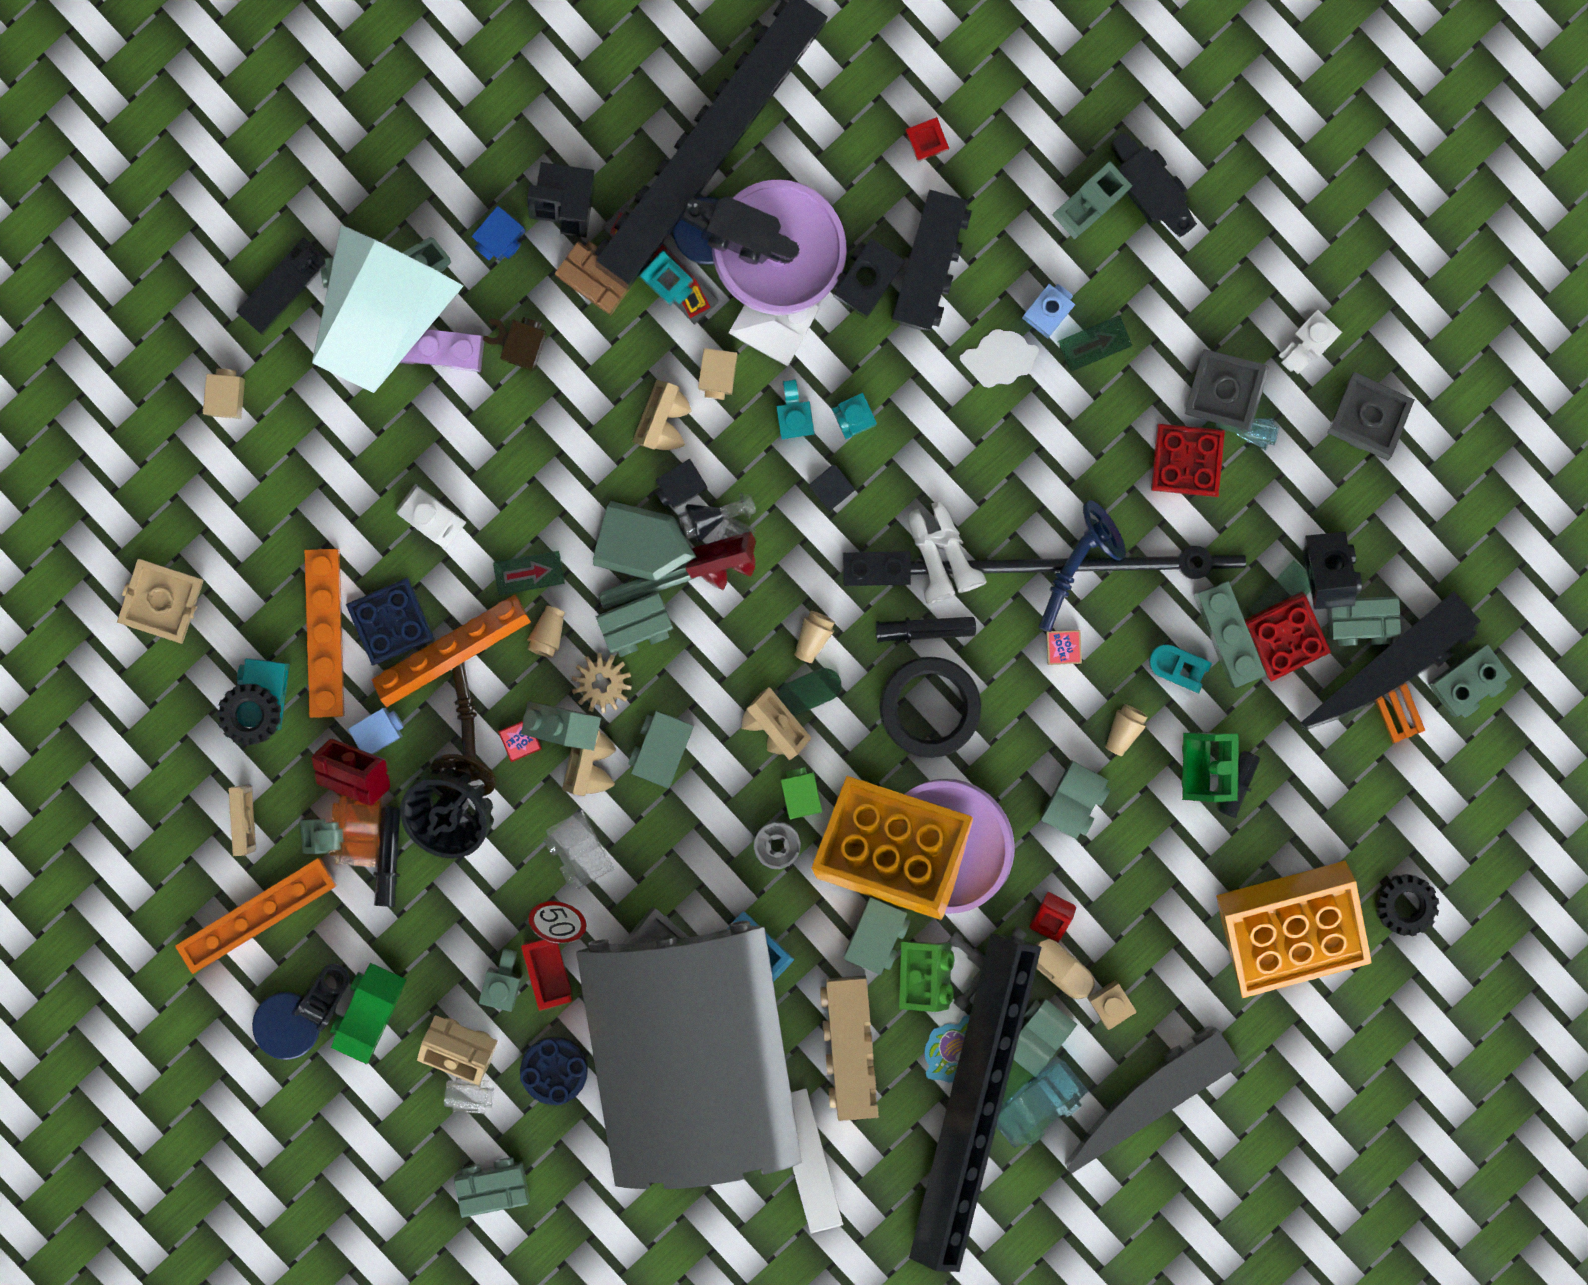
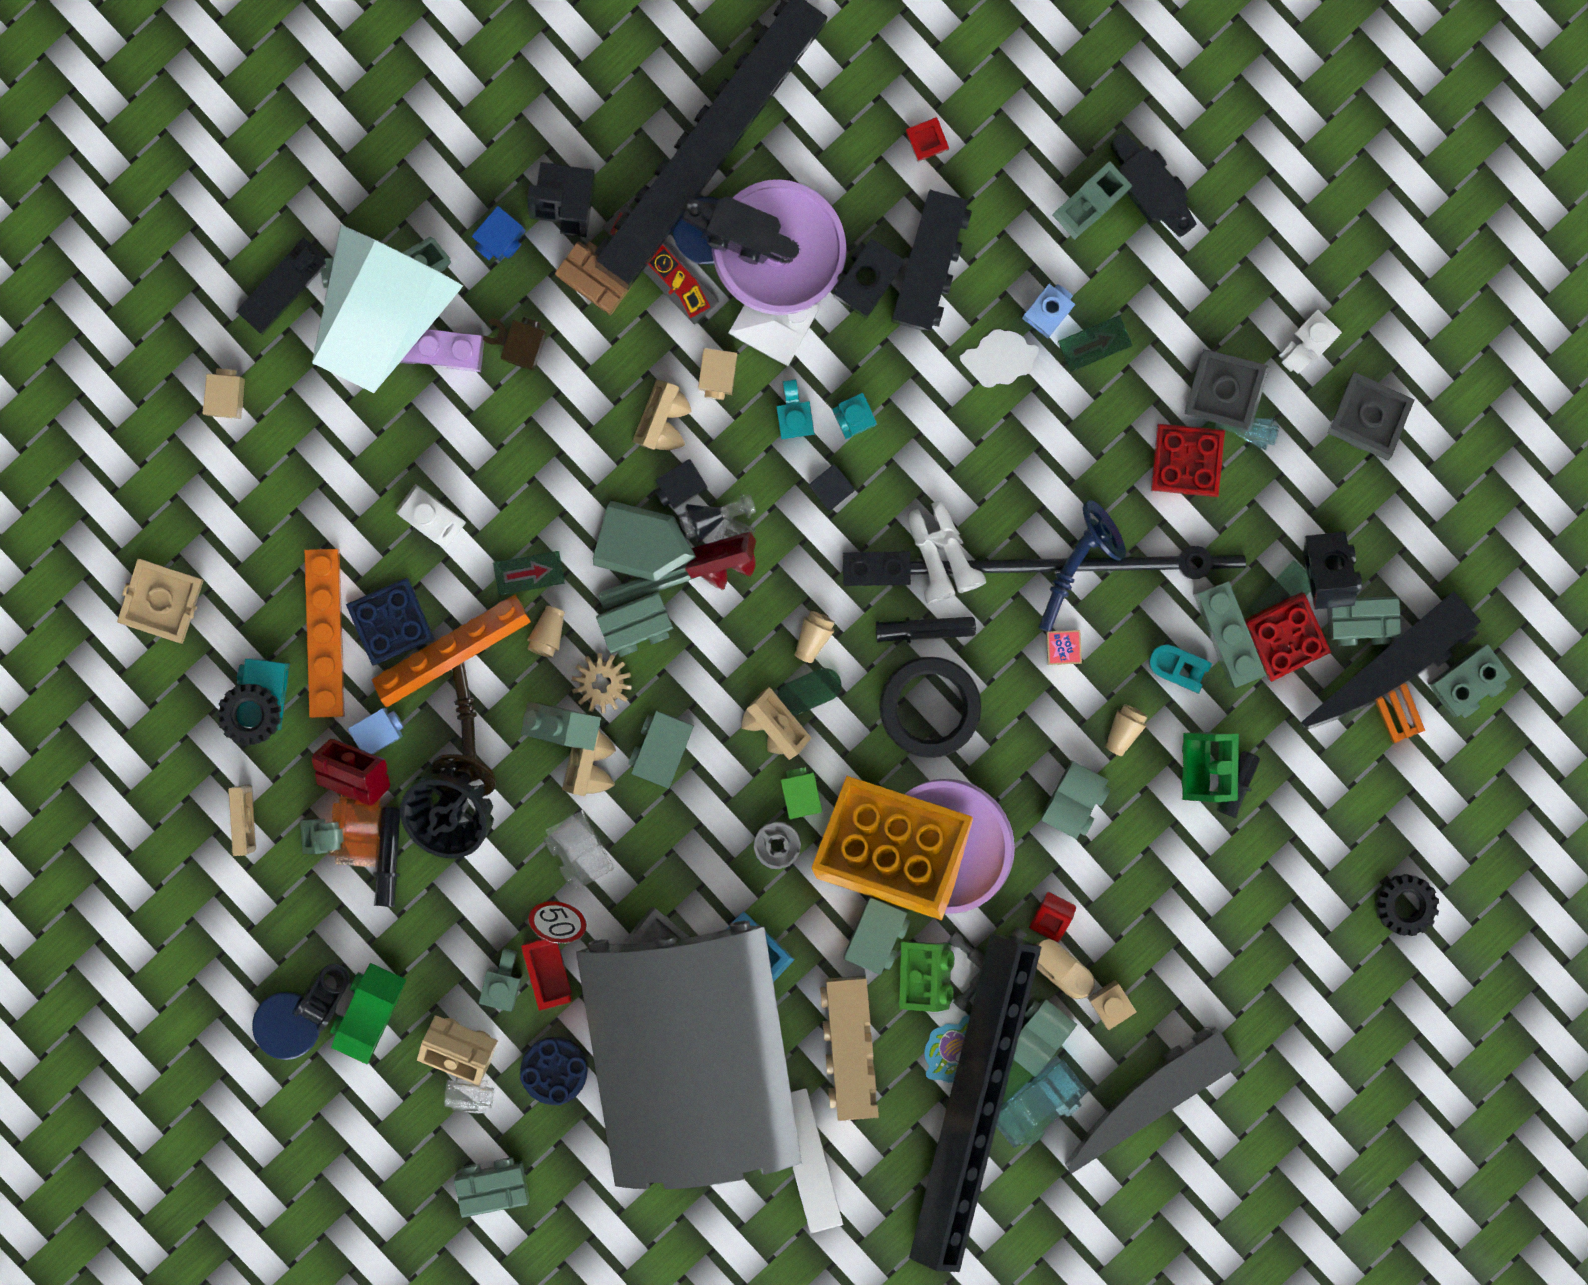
(256, 915): orange plate -> none
(516, 744): tile -> none
(667, 279): teal window -> none
(1294, 928): light orange slope -> none

